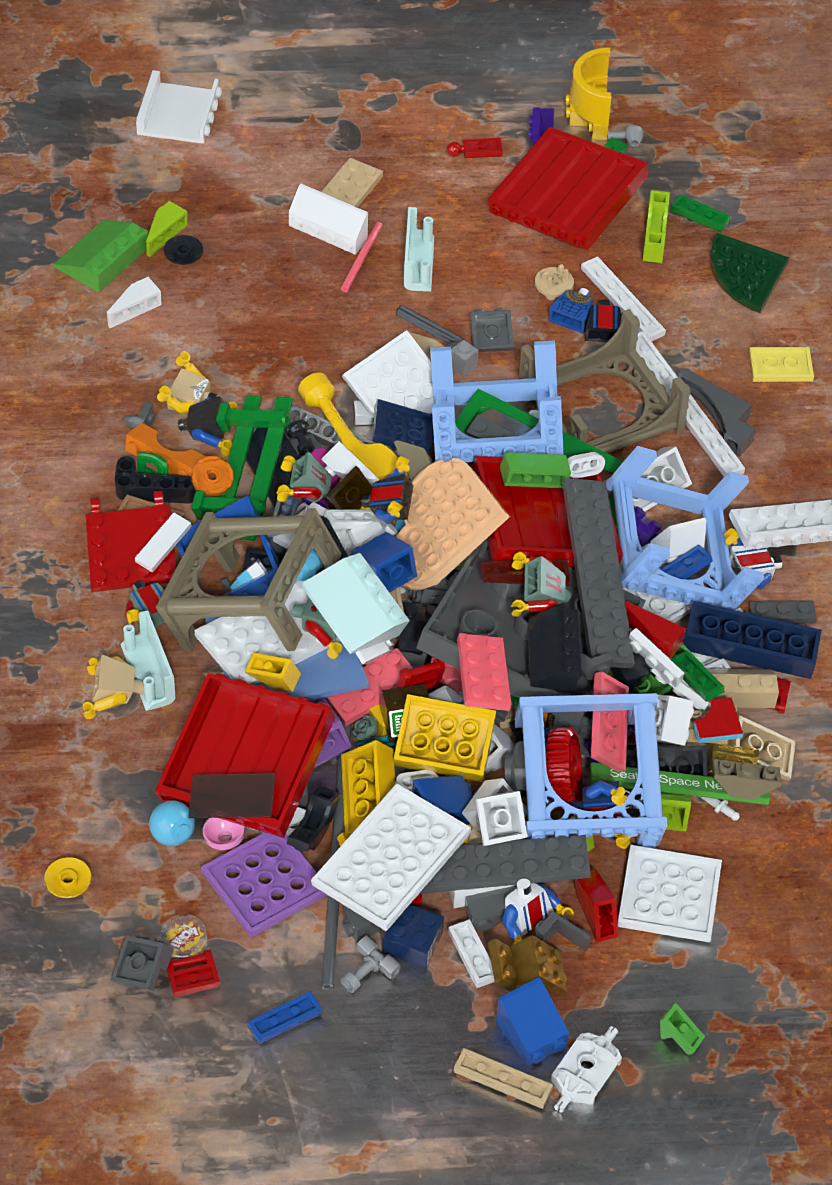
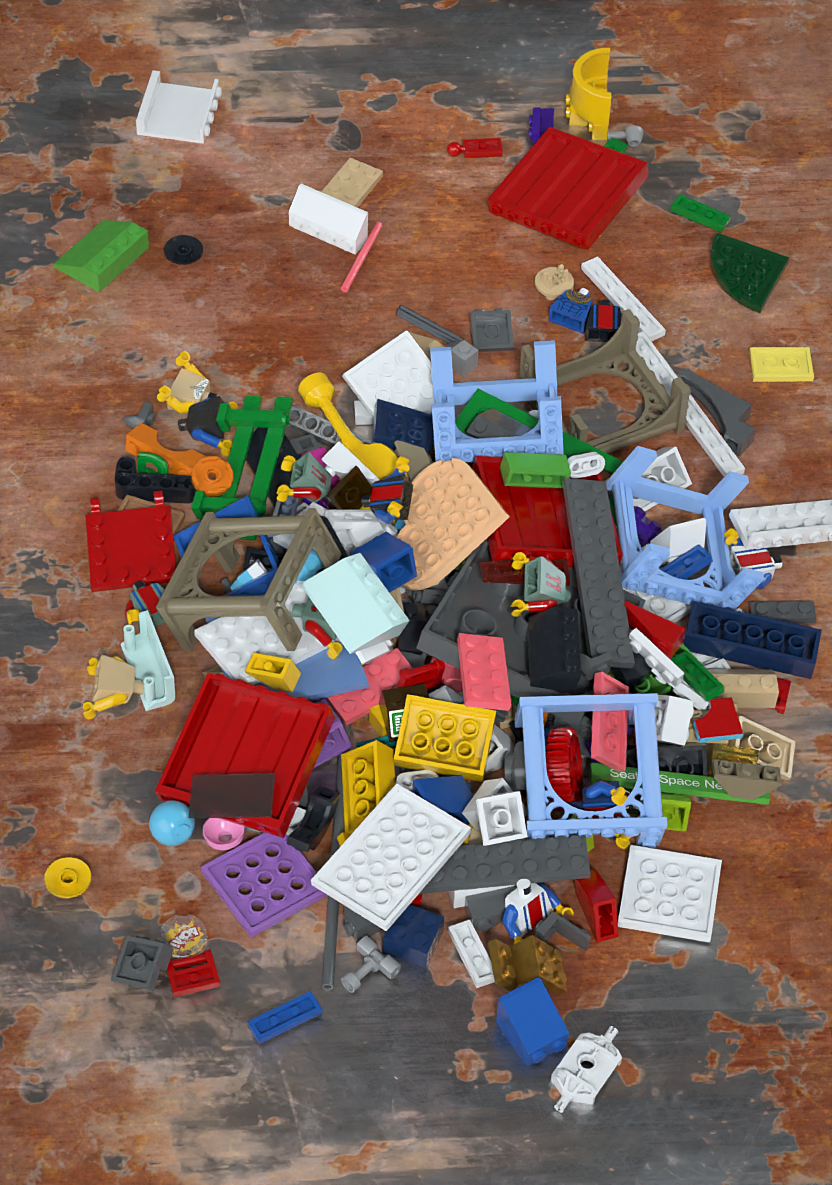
(134, 301): white slope -> none
(163, 542): white tile -> none
(166, 224): lime slope -> none
(298, 430): black piece -> none
(365, 728): sand green plate -> none
(418, 253): light aqua piece -> none
(503, 1078): tan plate -> none
(656, 226): lime arch -> none
(679, 1026): bright green slope -> none
(723, 807): white piece -> none

